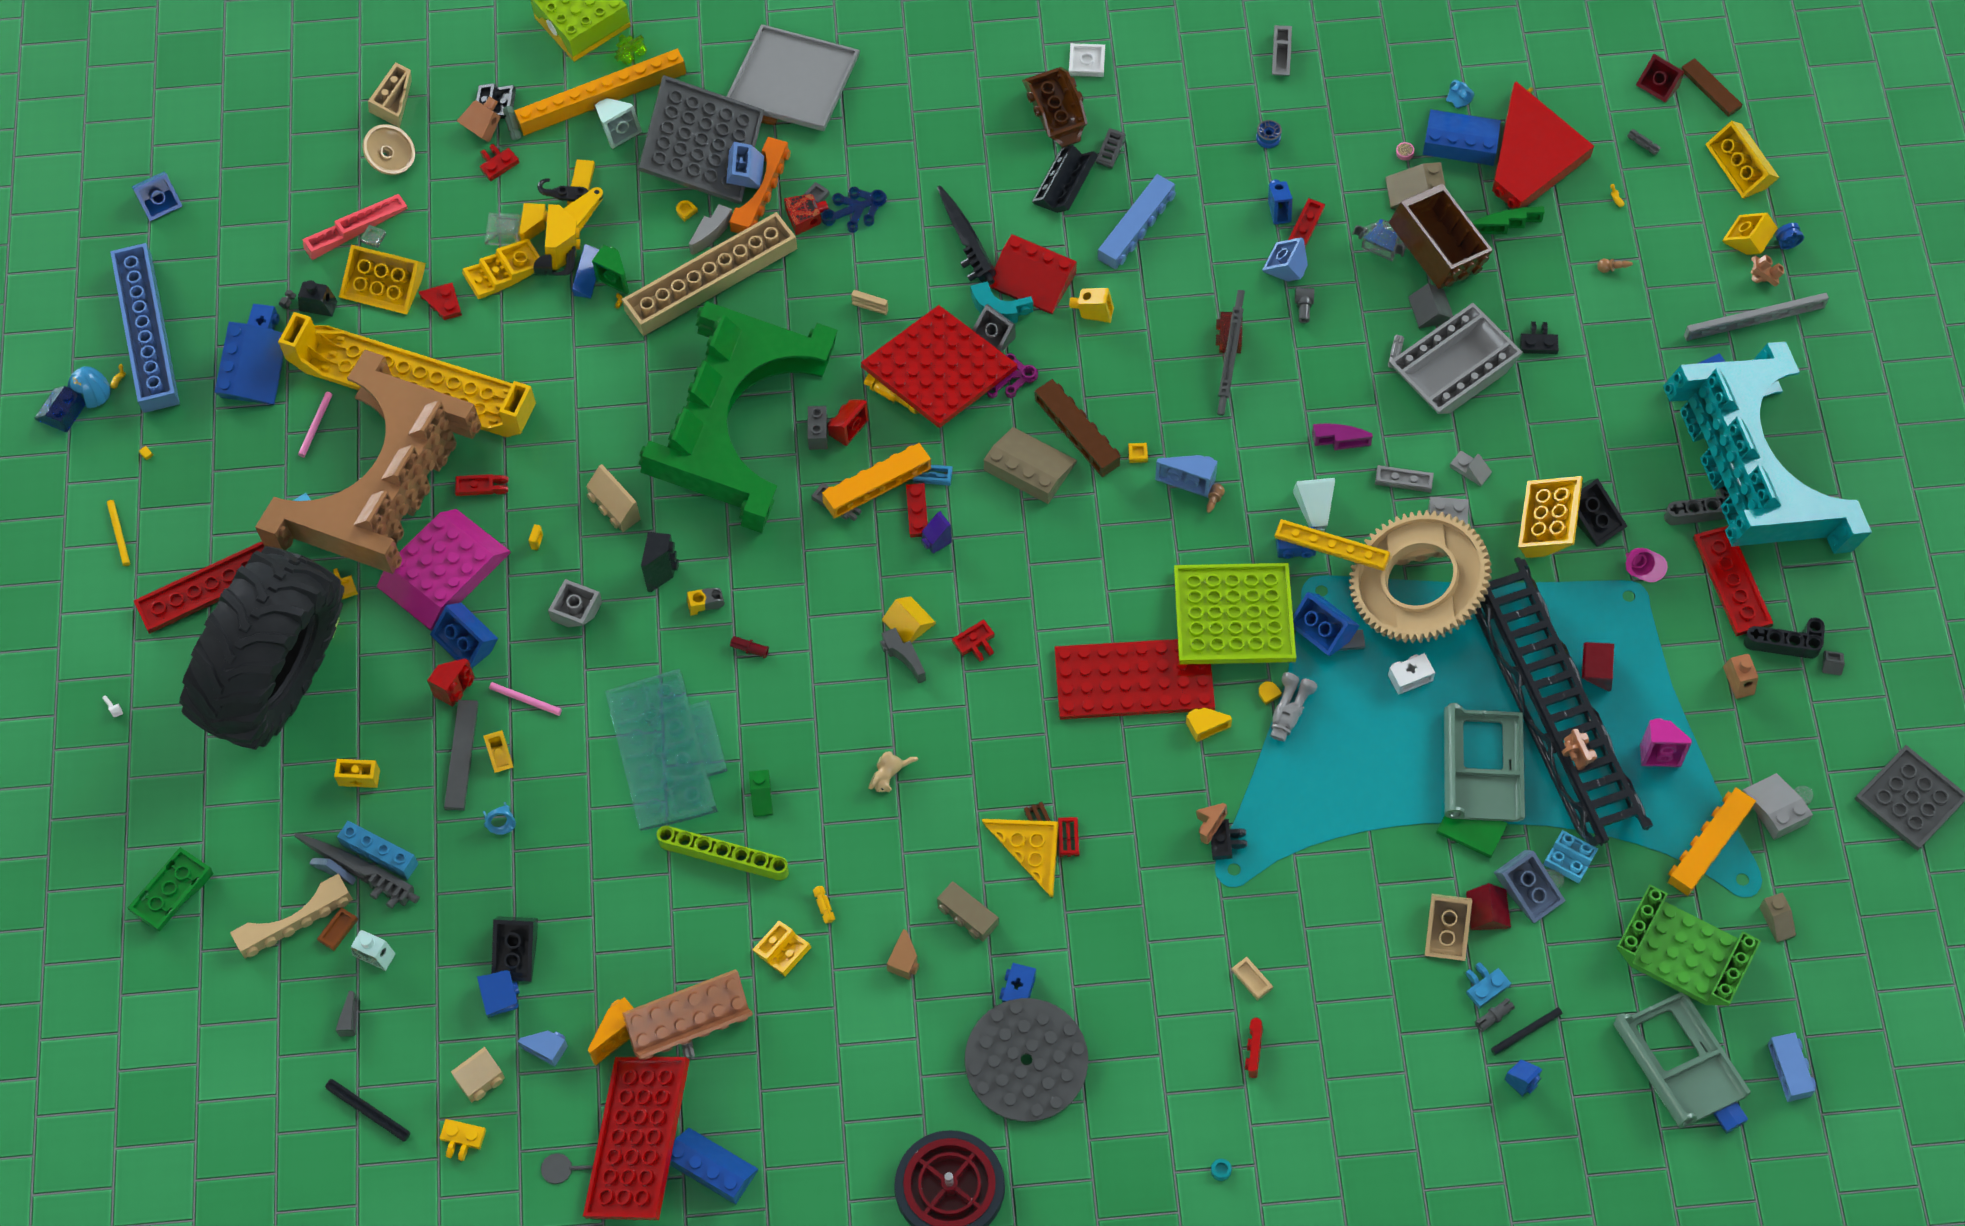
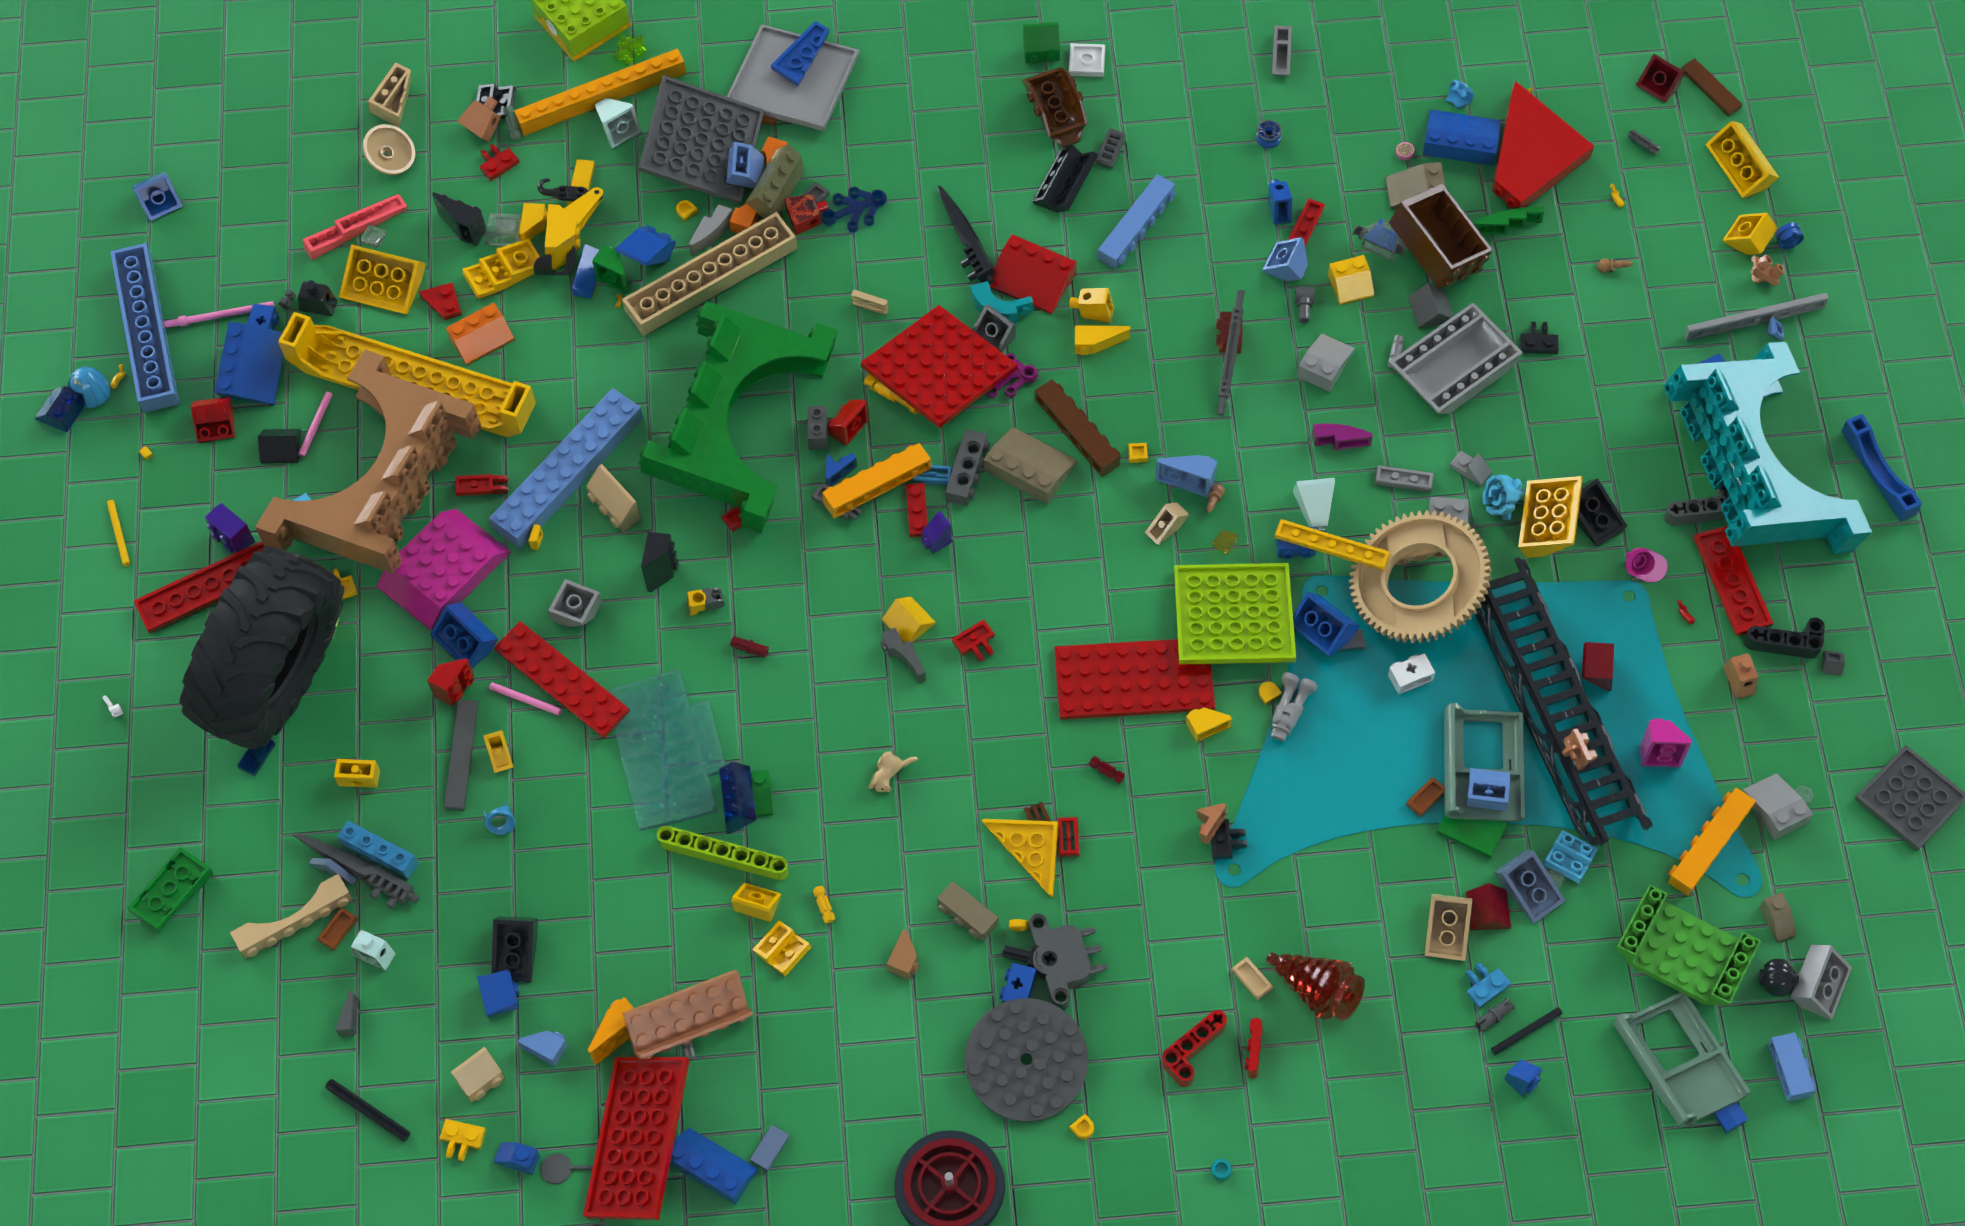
(183, 321): none -> bright pink bar
(213, 419): none -> red slope
(228, 529): none -> dark purple brick
(254, 759): none -> clear blue tile
(279, 445): none -> black slope
(463, 219): none -> black slope
(479, 333): none -> orange slope
(517, 1156): none -> blue slope
(562, 679): none -> red plate
(566, 467): none -> medium blue brick
(647, 246): none -> blue slope
(732, 519): none -> red tile
(737, 796): none -> clear blue slope
(756, 901): none -> yellow slope
(769, 1148): none -> sand blue tile
(777, 182): none -> olive slope
(800, 55): none -> blue wing
(837, 471): none -> blue slope
(971, 441): none -> dark grey brick
(1018, 925): none -> yellow tile
(1041, 42): none -> green slope
(1069, 957): none -> dark grey piece
(1083, 1127): none -> yellow tile
(1097, 338): none -> yellow slope
(1107, 769): none -> dark red axle
(1166, 522): none -> tan slope
(1197, 1044): none -> red beam
(1225, 541): none -> clear yellow slope
(1324, 362): none -> light grey slope
(1324, 985): none -> clear red plant
(1351, 279): none -> yellow slope
(1426, 797): none -> dark orange tile
(1488, 789): none -> medium blue slope
(1503, 495): none -> medium azure piece
(1684, 612): none -> red piece
(1775, 329): none -> medium blue slope
(1778, 977): none -> black plant
(1821, 981): none -> light grey slope
(1863, 442): none -> blue arch

